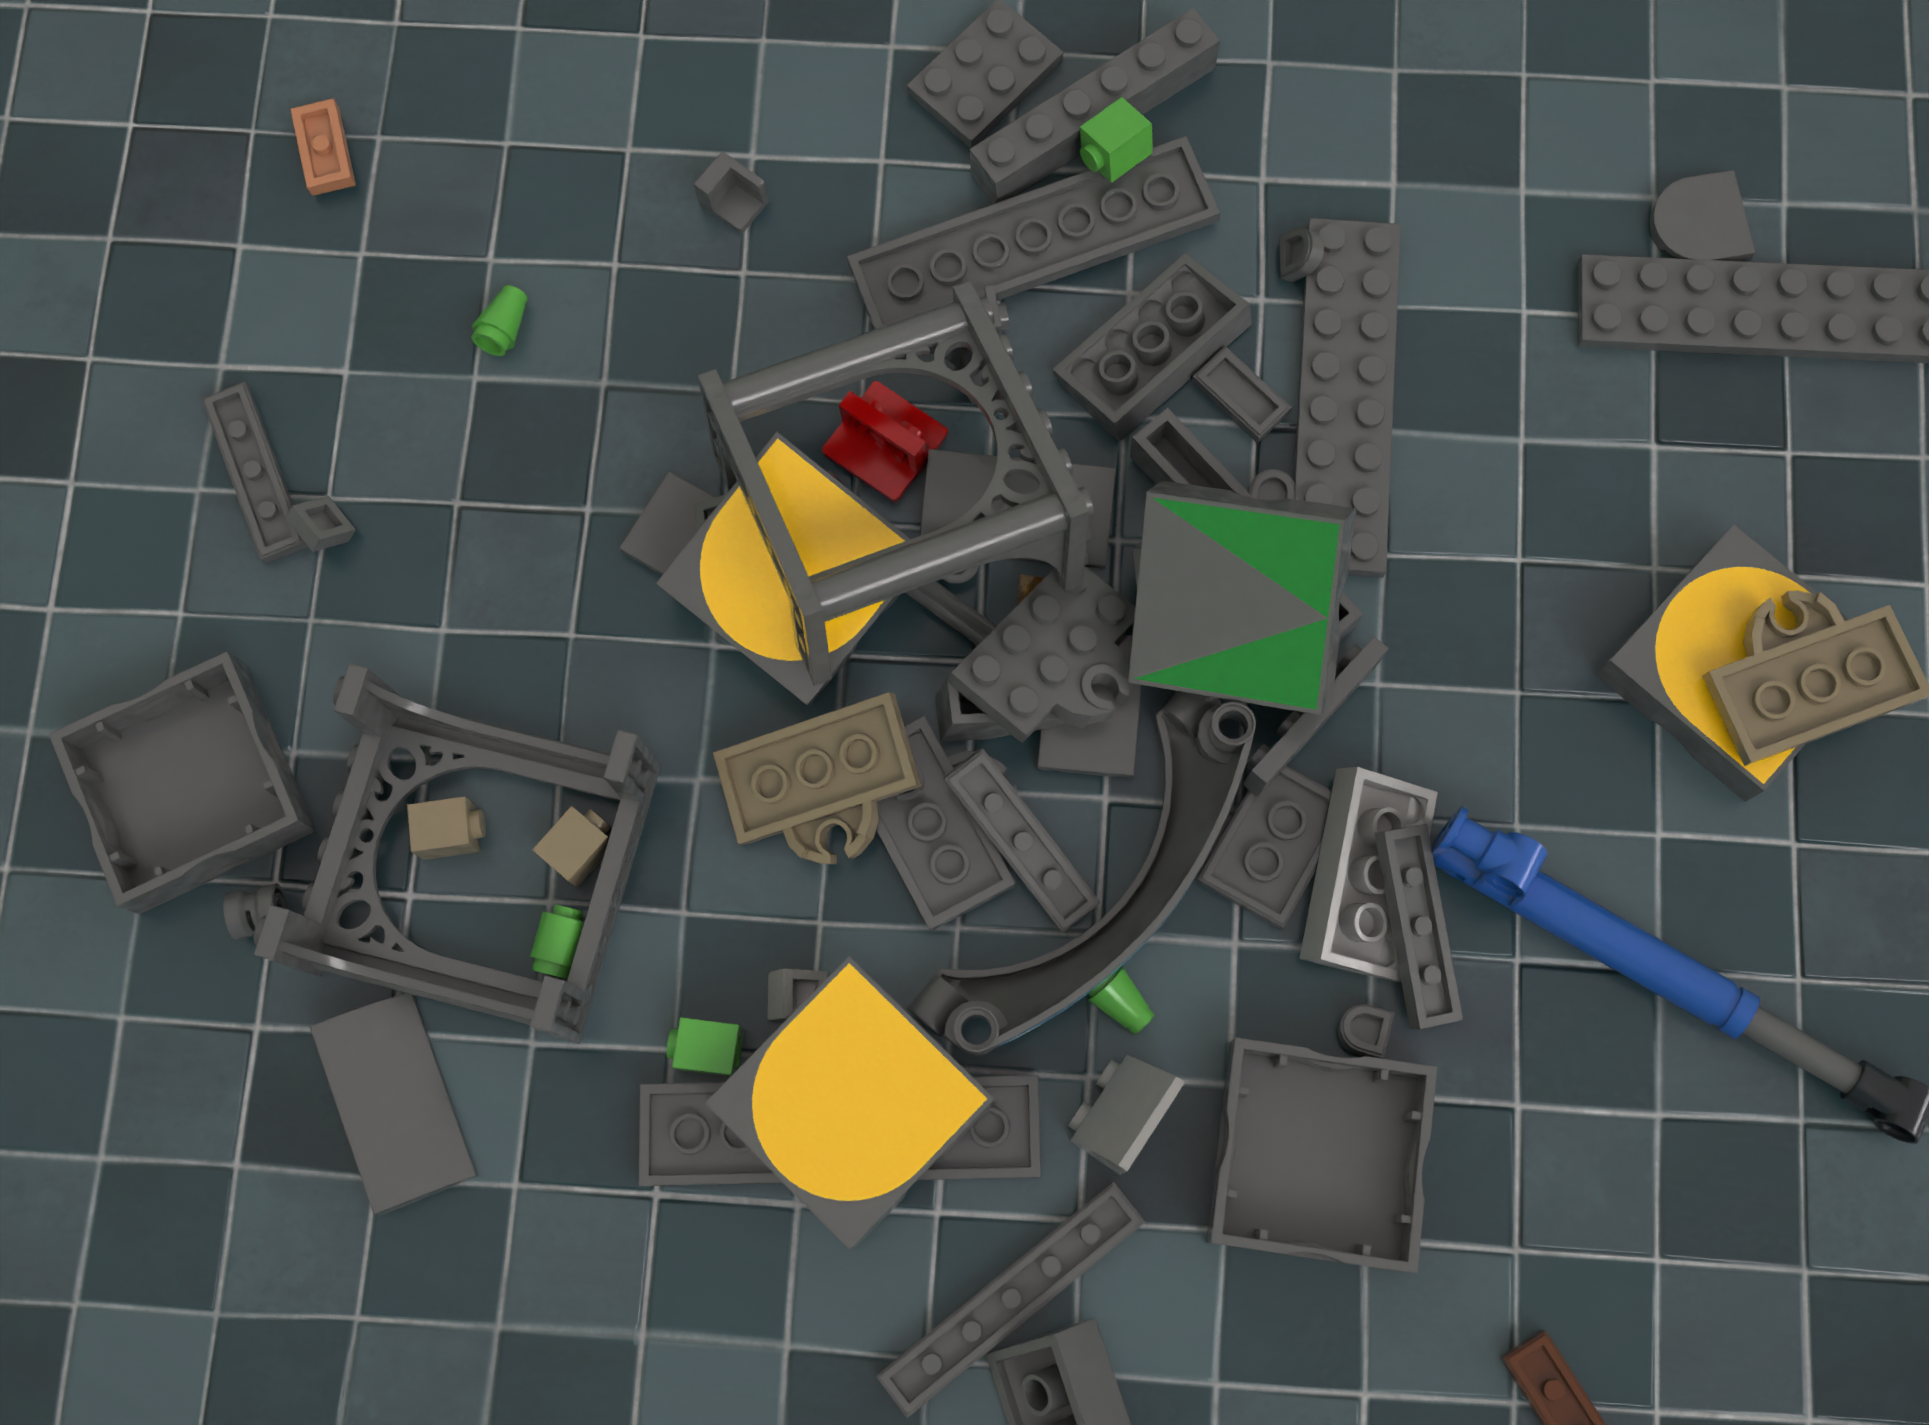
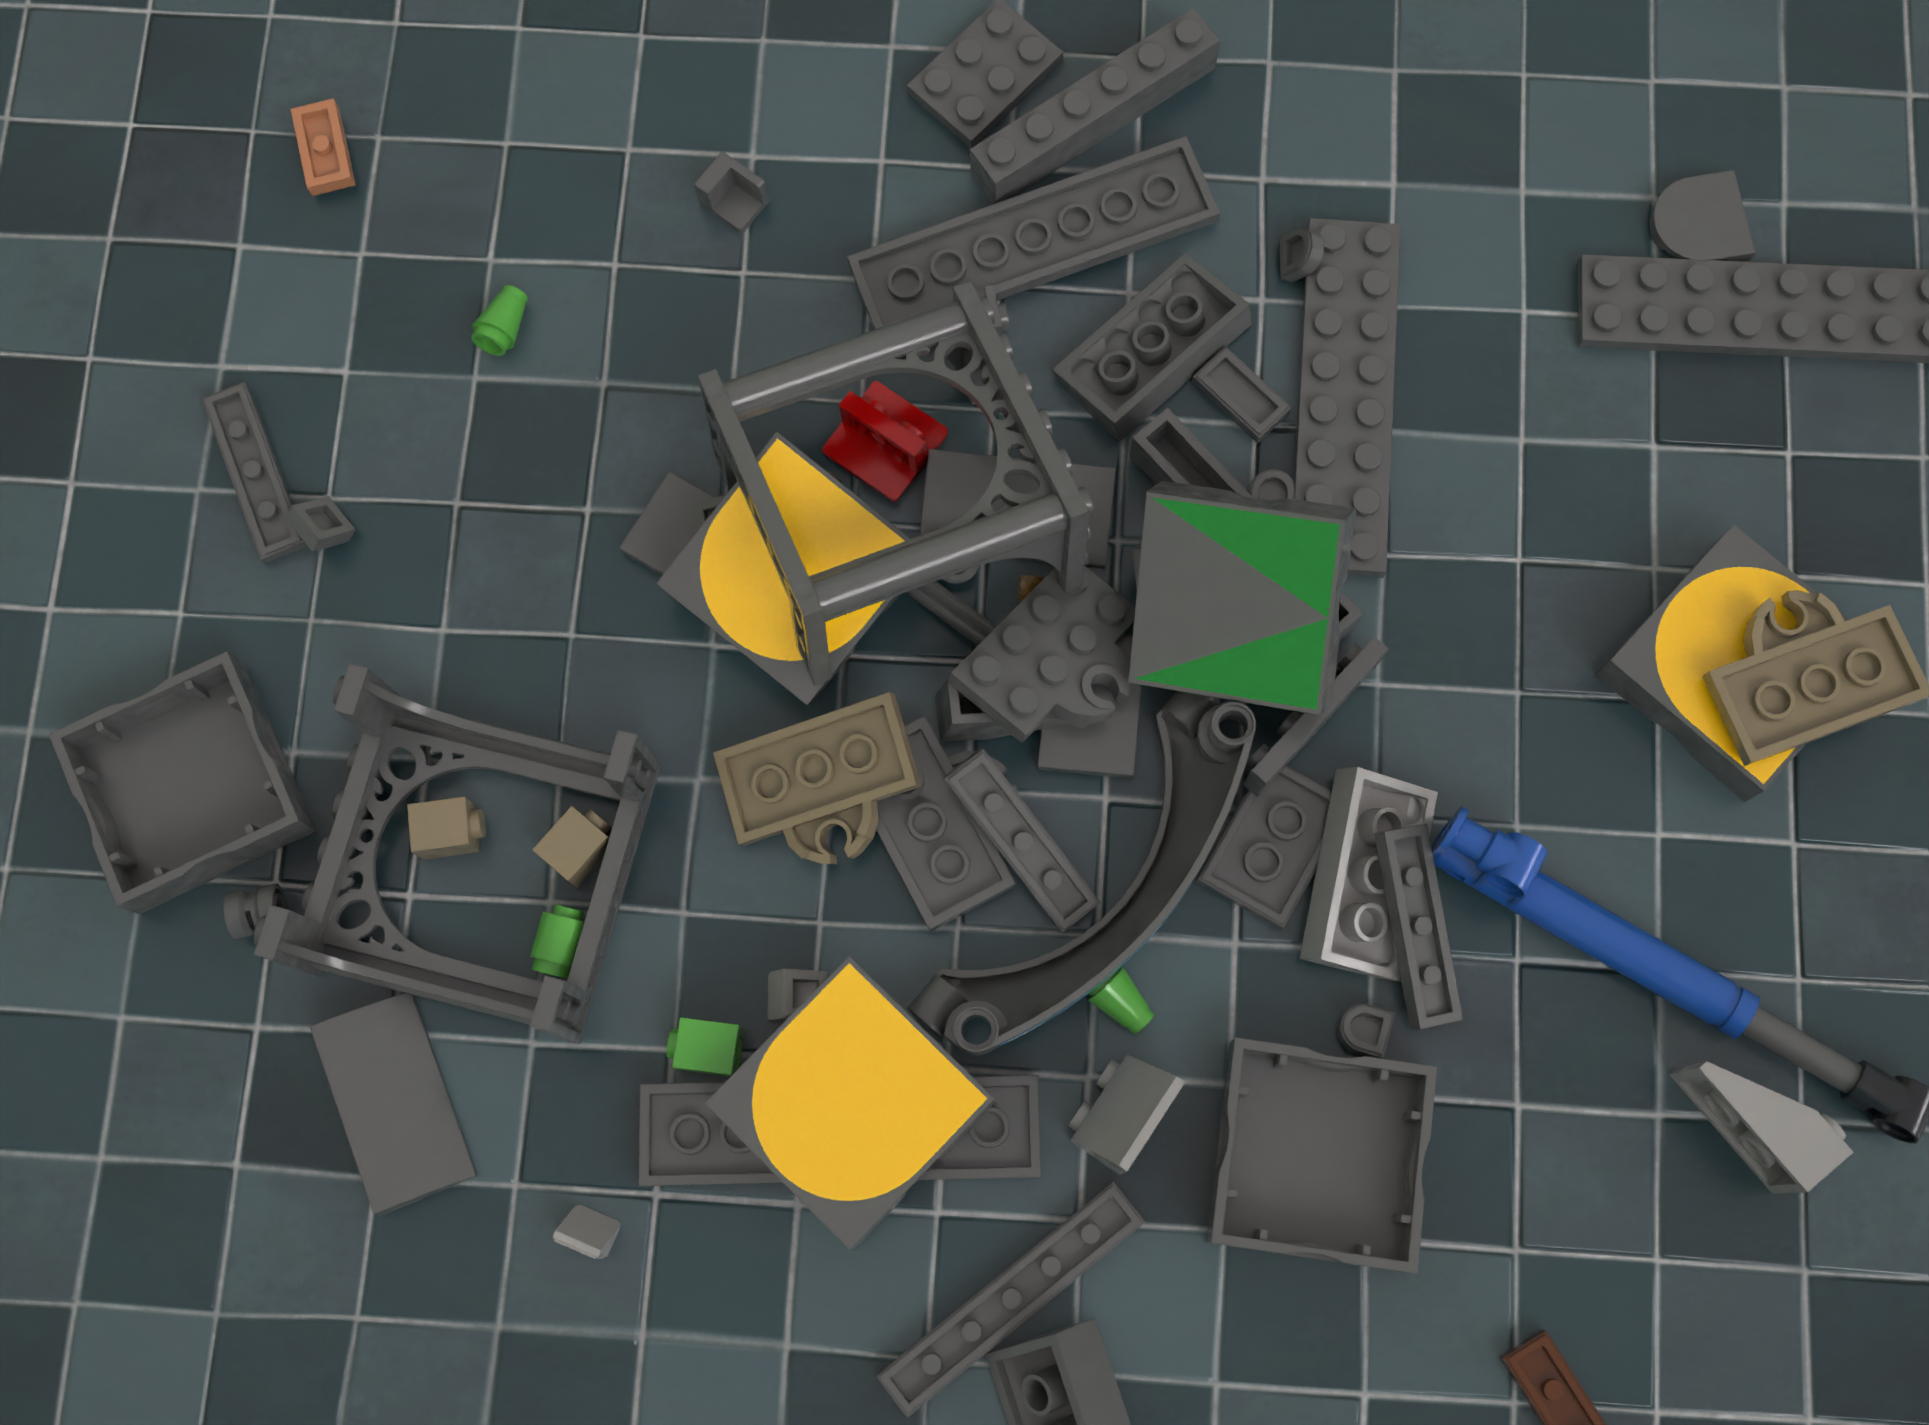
(587, 1232): none -> light grey slope
(1116, 140): bright green brick -> none
(1774, 1135): none -> light grey slope

